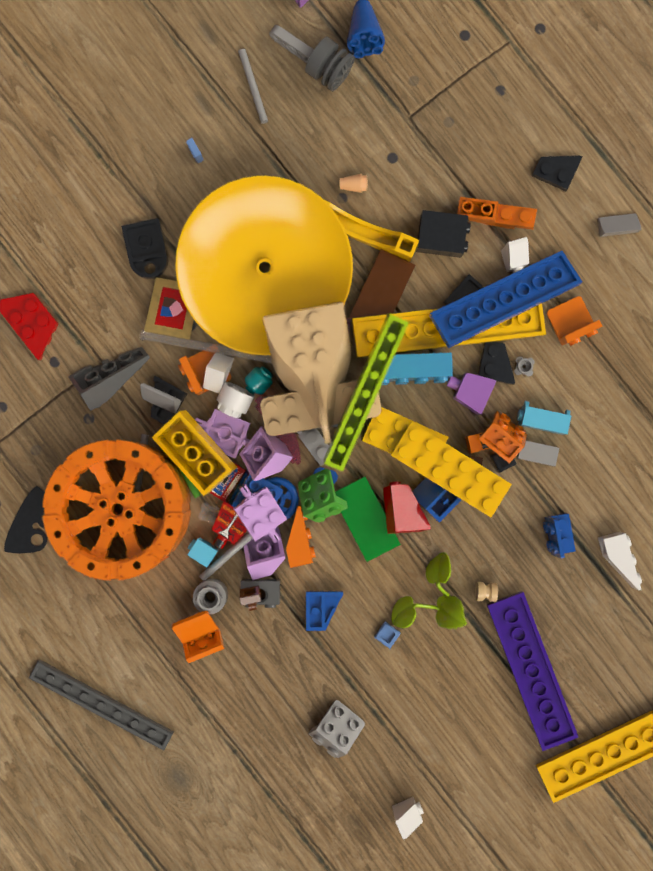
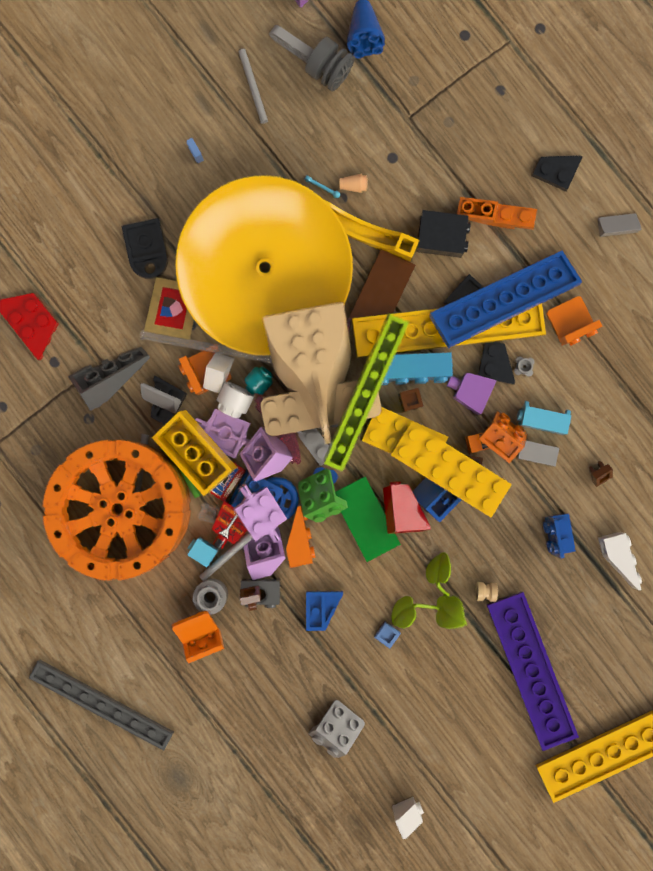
(22, 530): black piece -> none
(336, 194): none -> medium azure hinge
(410, 400): none -> reddish brown panel
(500, 463): black tile -> none
(516, 255): white slope -> none
(601, 475): none -> reddish brown tile

